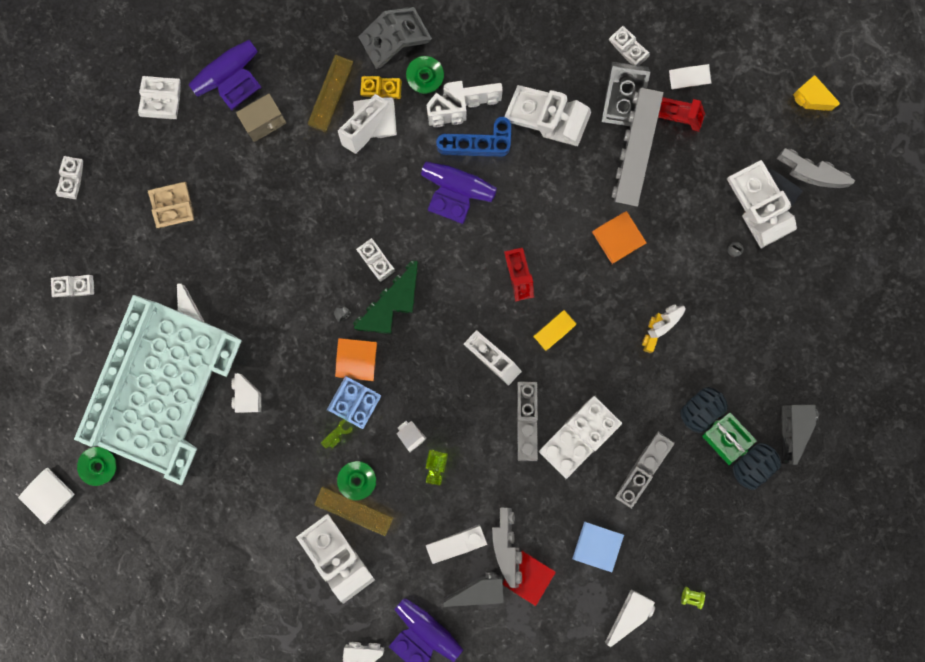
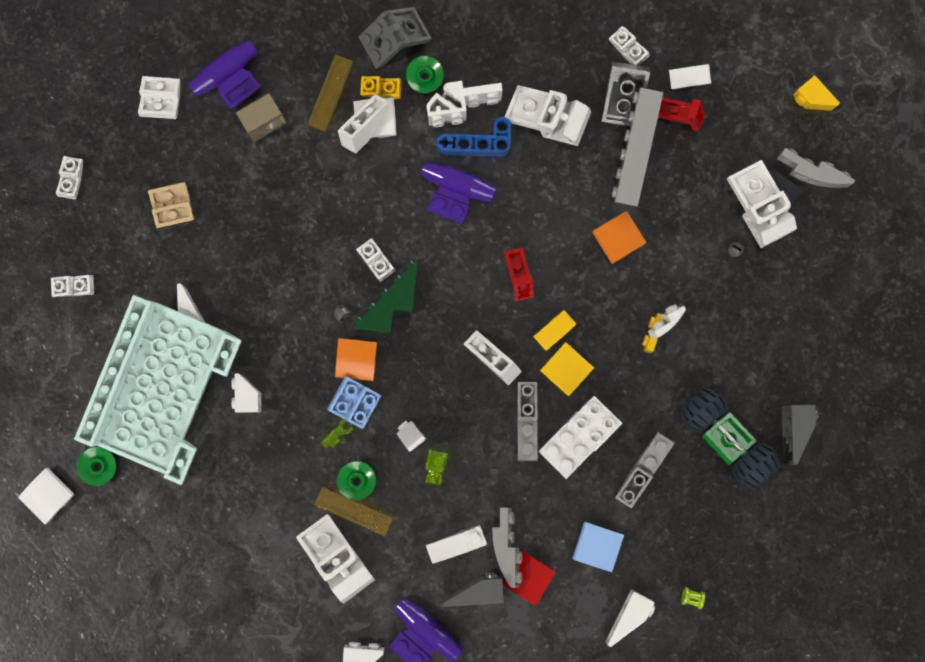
(567, 369): none -> yellow tile

